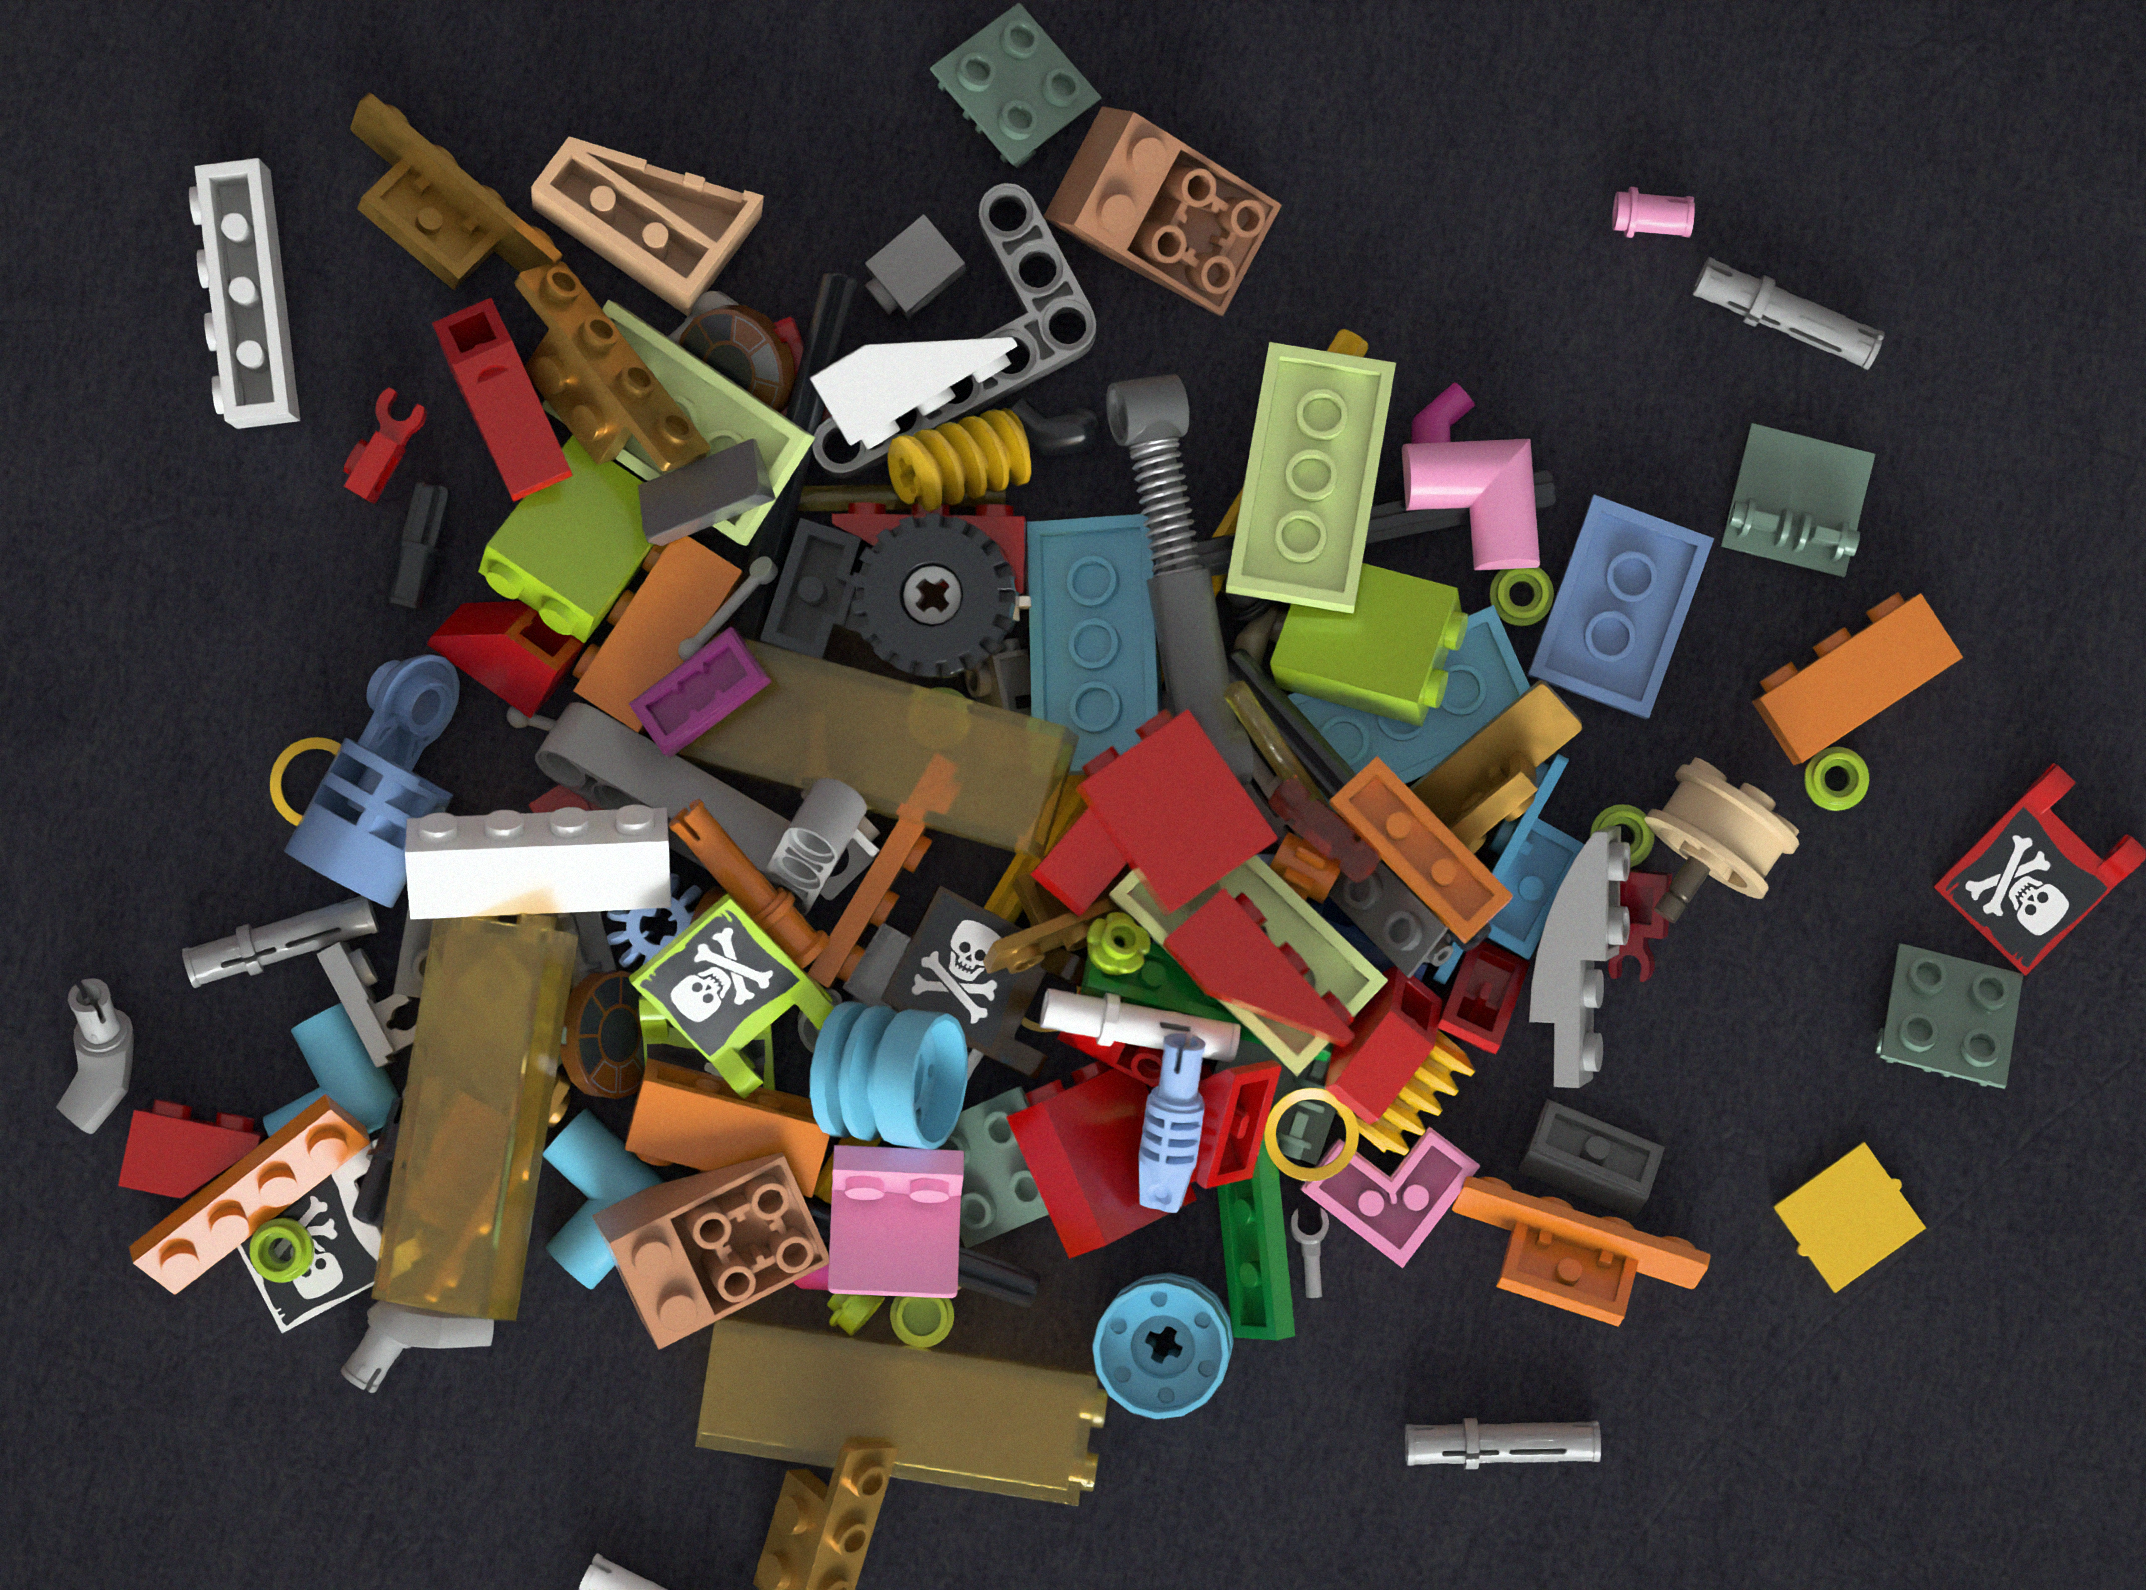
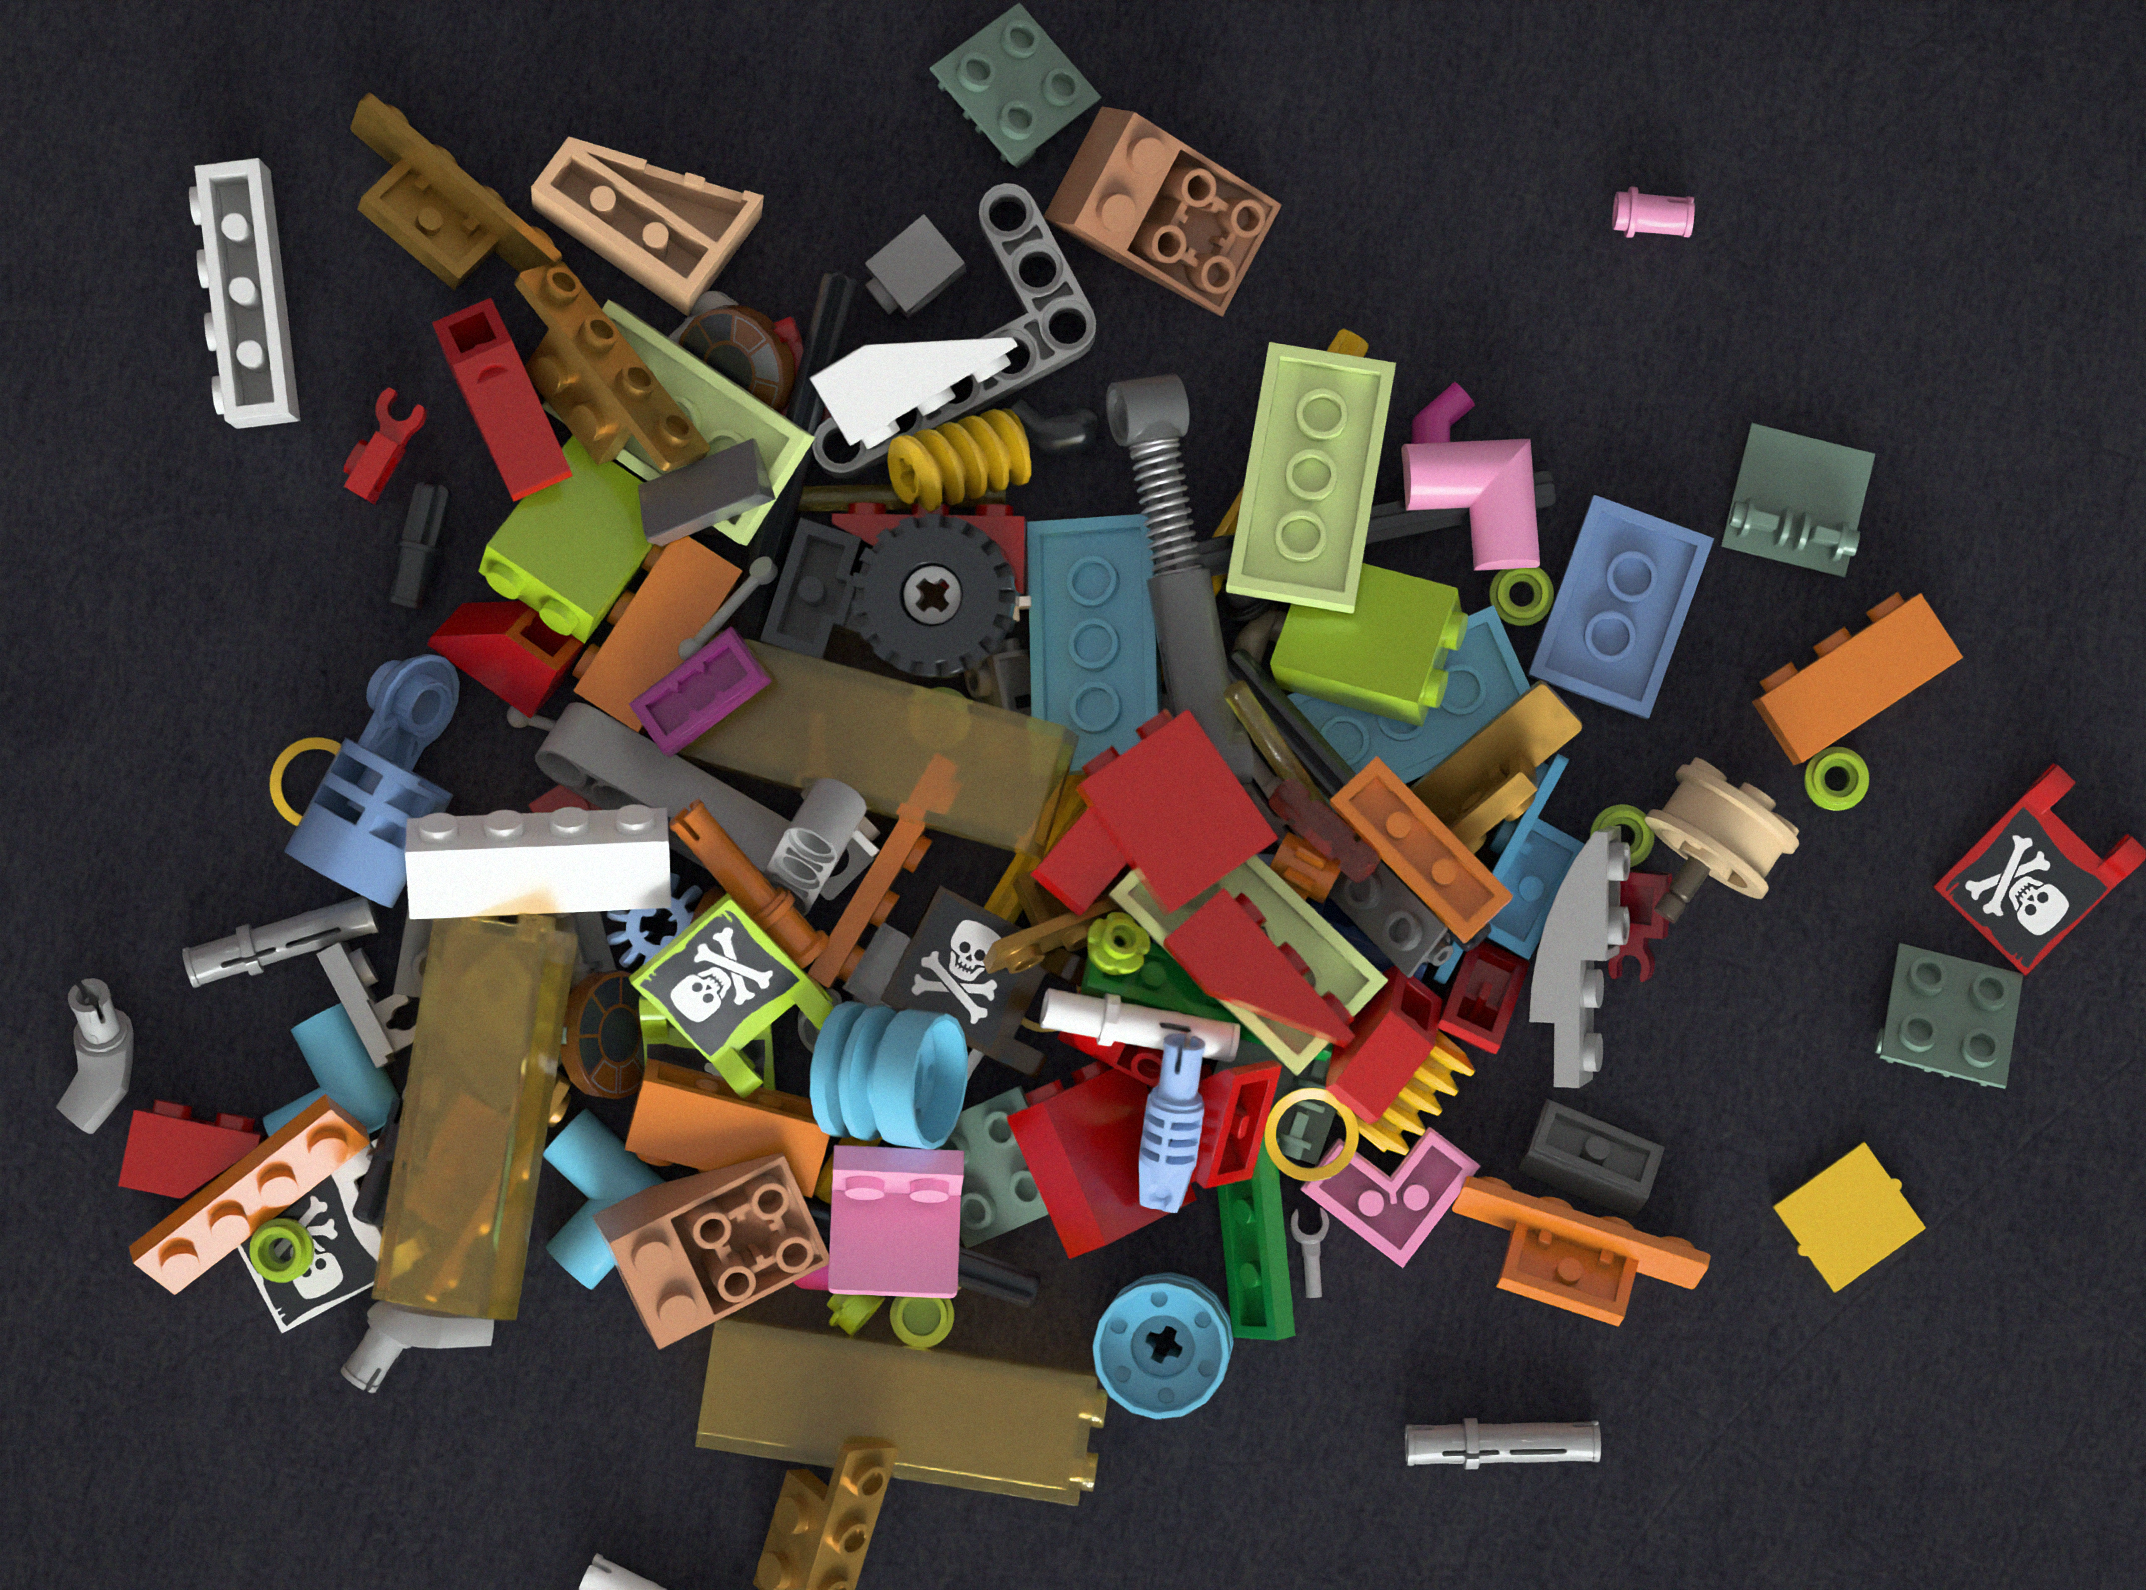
(1778, 309): light grey pin -> none

